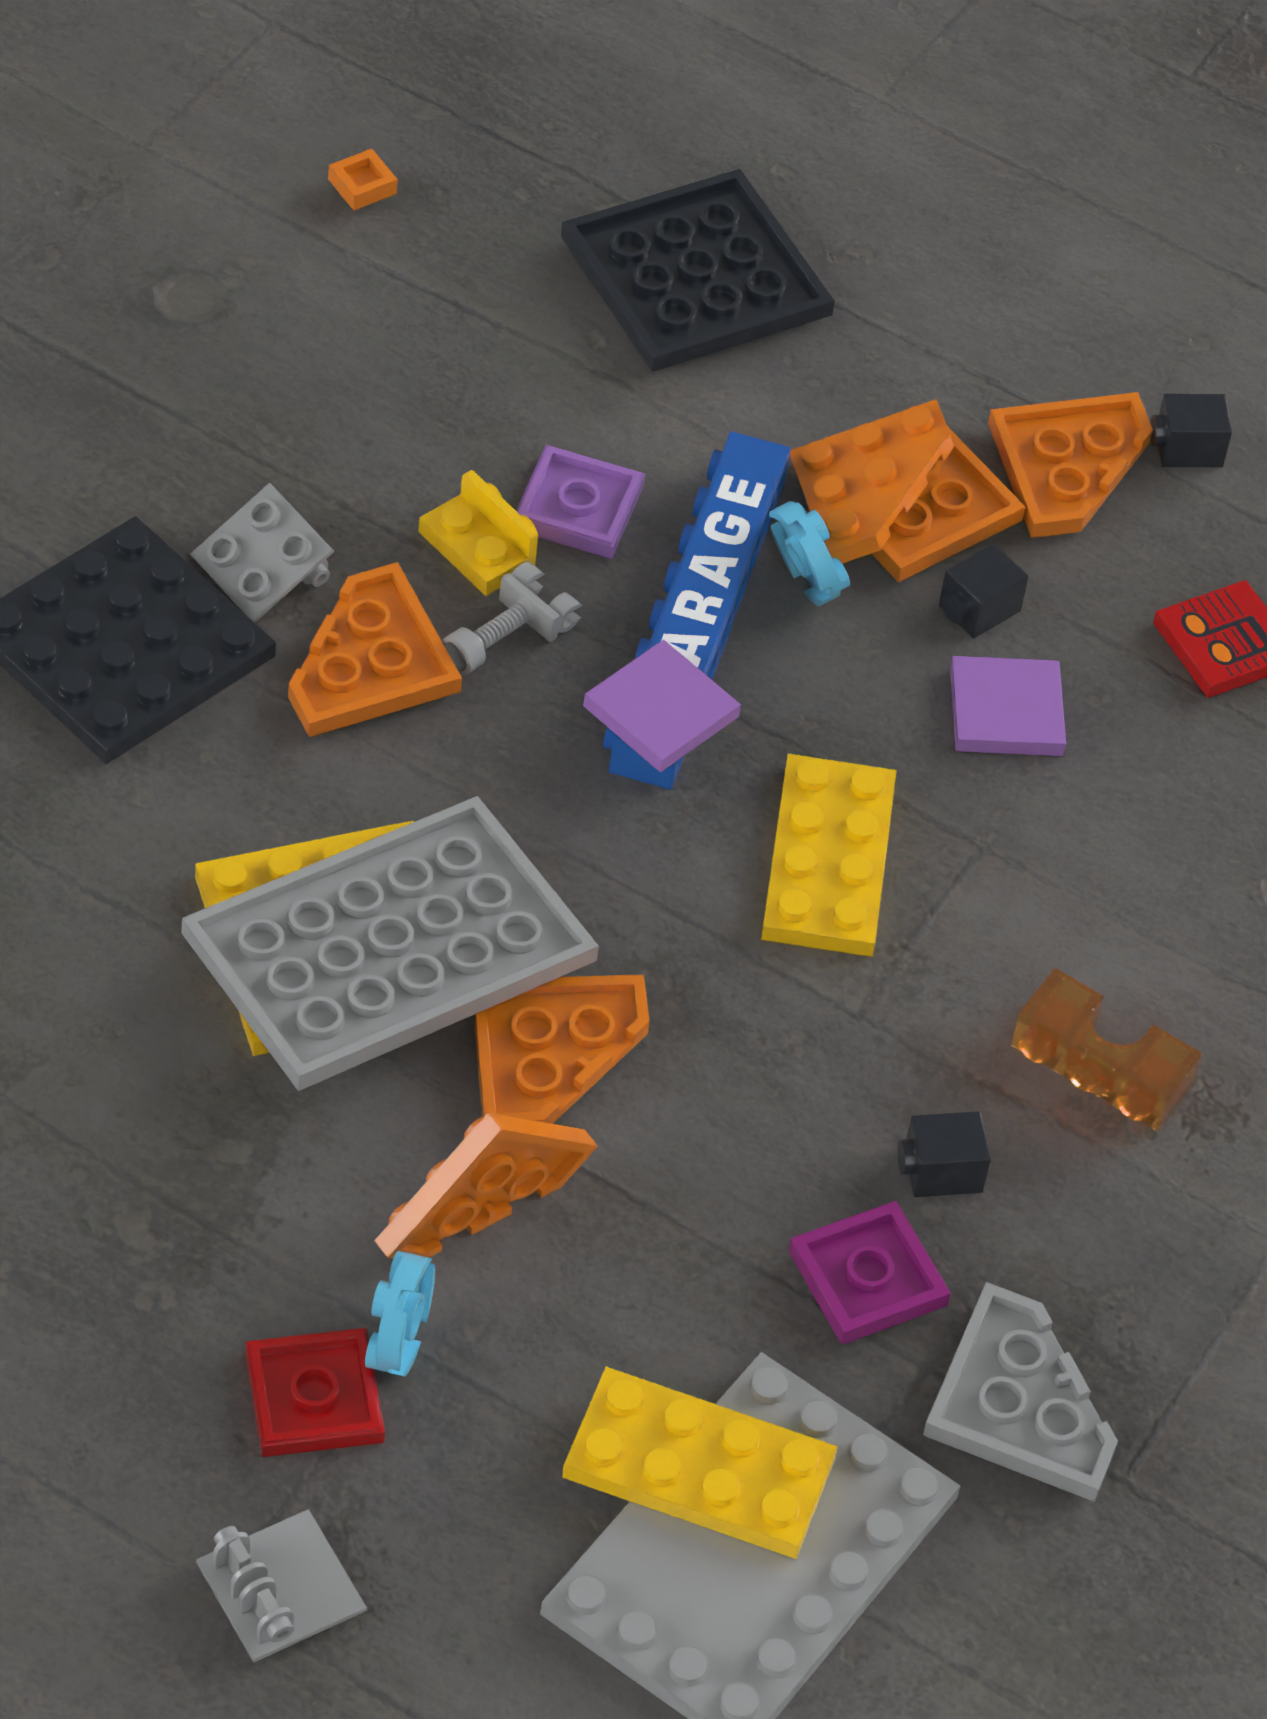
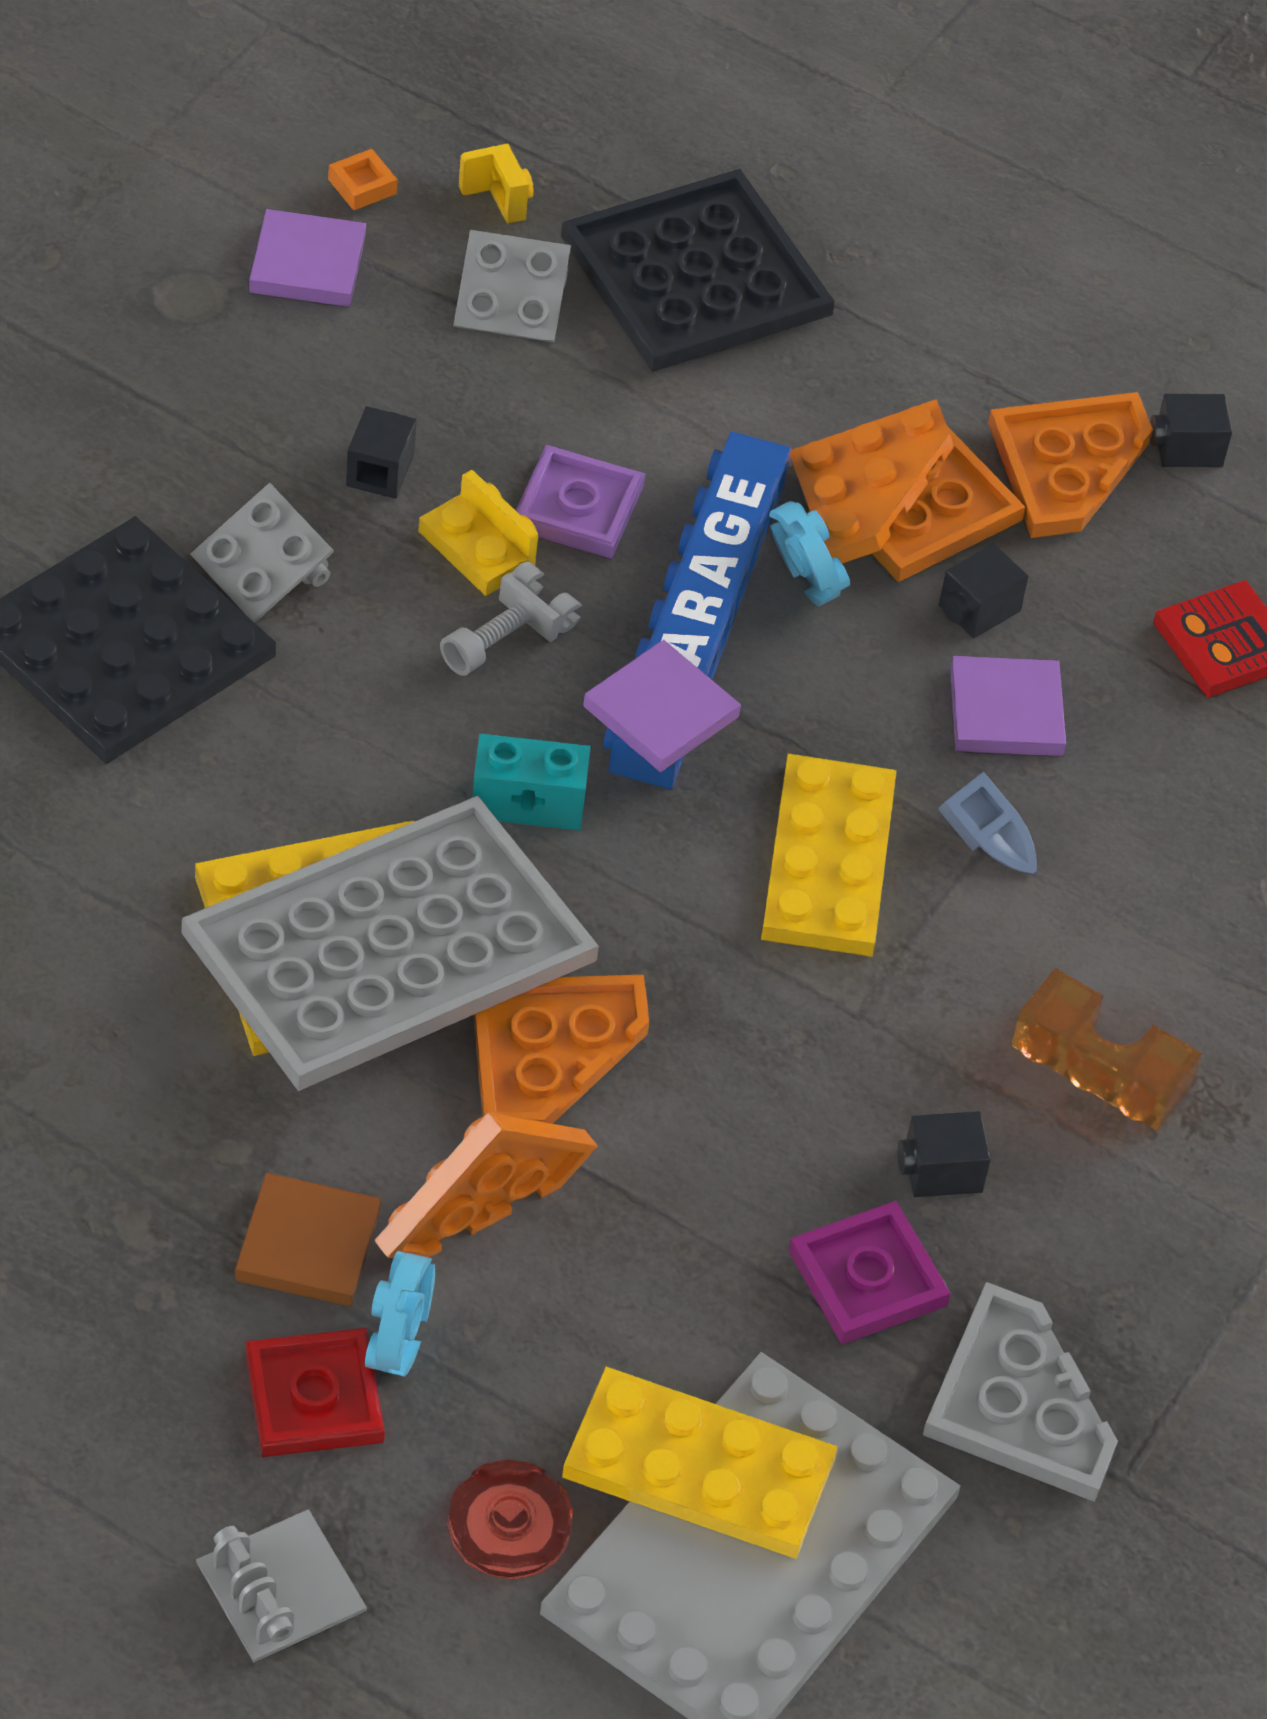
(307, 258): none -> medium lavender tile
(308, 1239): none -> dark orange tile
(371, 656): orange plate -> none
(381, 452): none -> black brick
(499, 172): none -> yellow bracket
(510, 1519): none -> clear red tile
(512, 286): none -> light grey hinge
(532, 780): none -> teal brick
(990, 822): none -> sand blue plate

